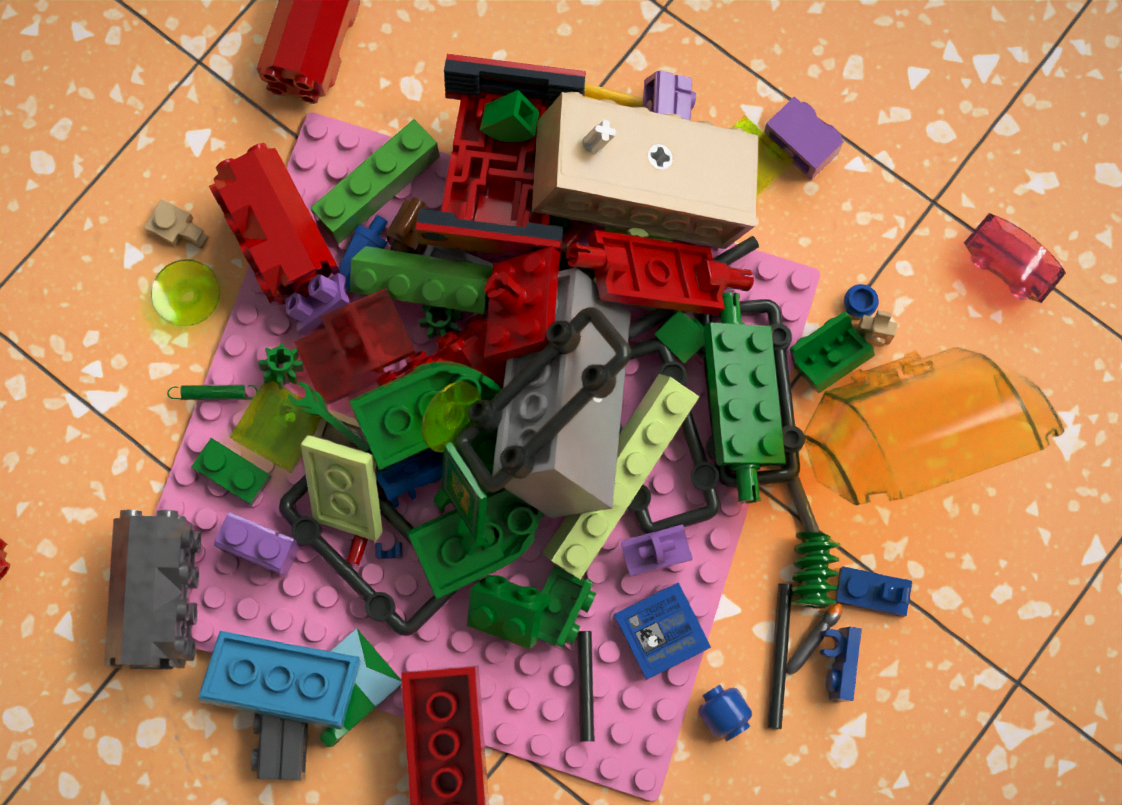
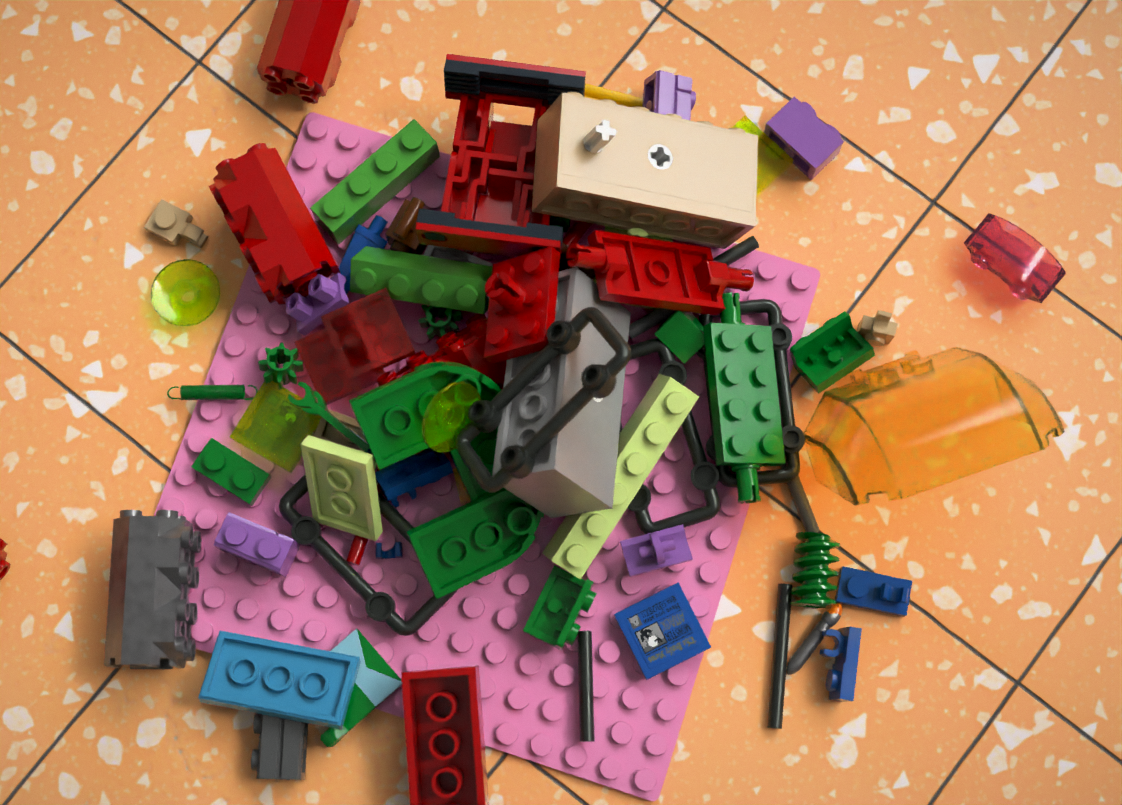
(465, 495): green flag -> none
(506, 610): green bracket -> none
(510, 118): green brick -> none
(725, 712): blue head -> none
(861, 301): blue plate -> none

